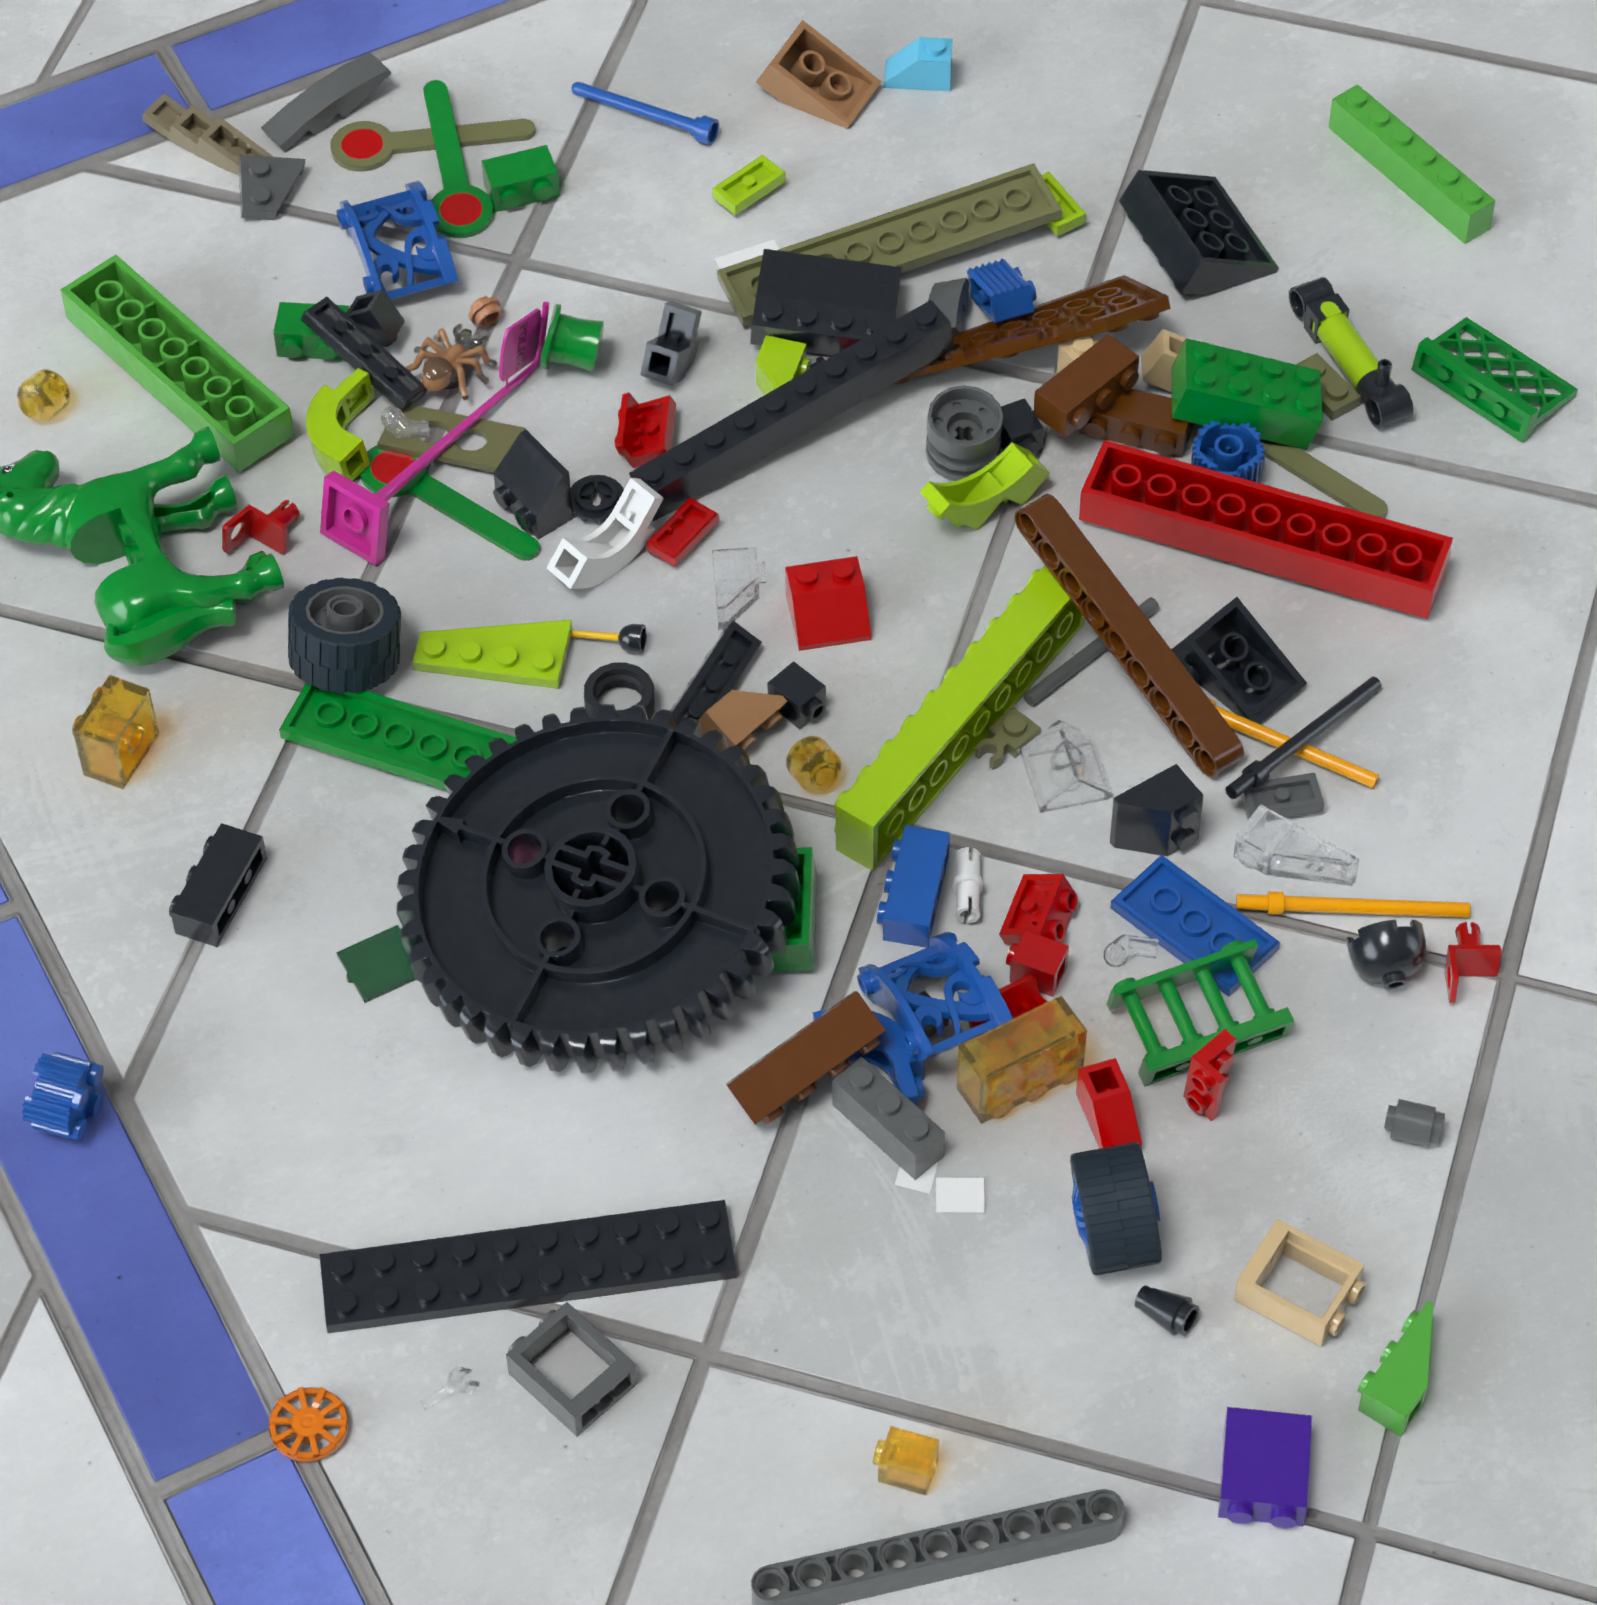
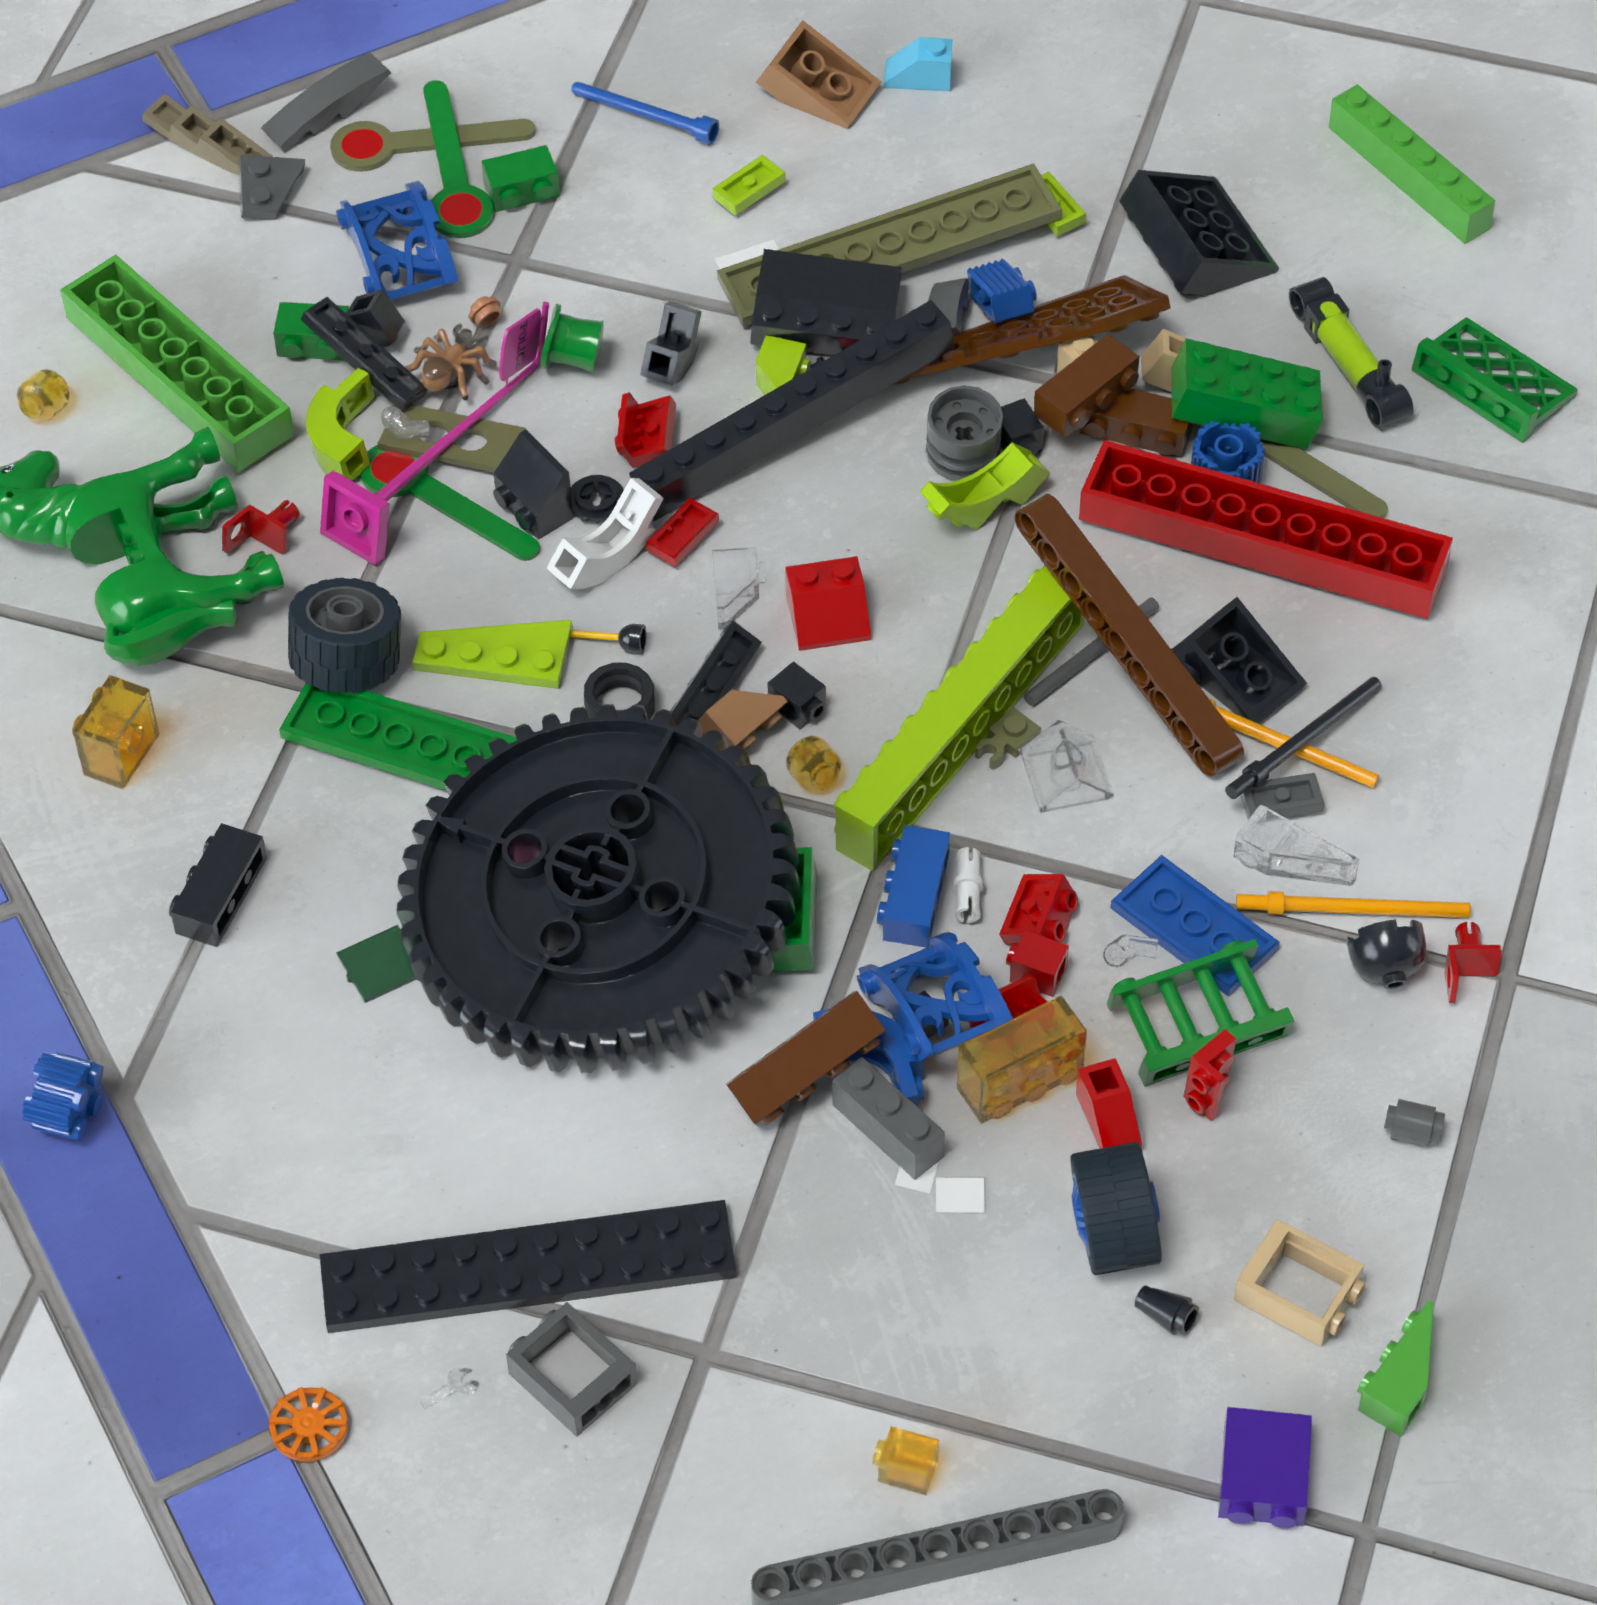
(1158, 814): black slope -> none
(1336, 393): olive plate -> none

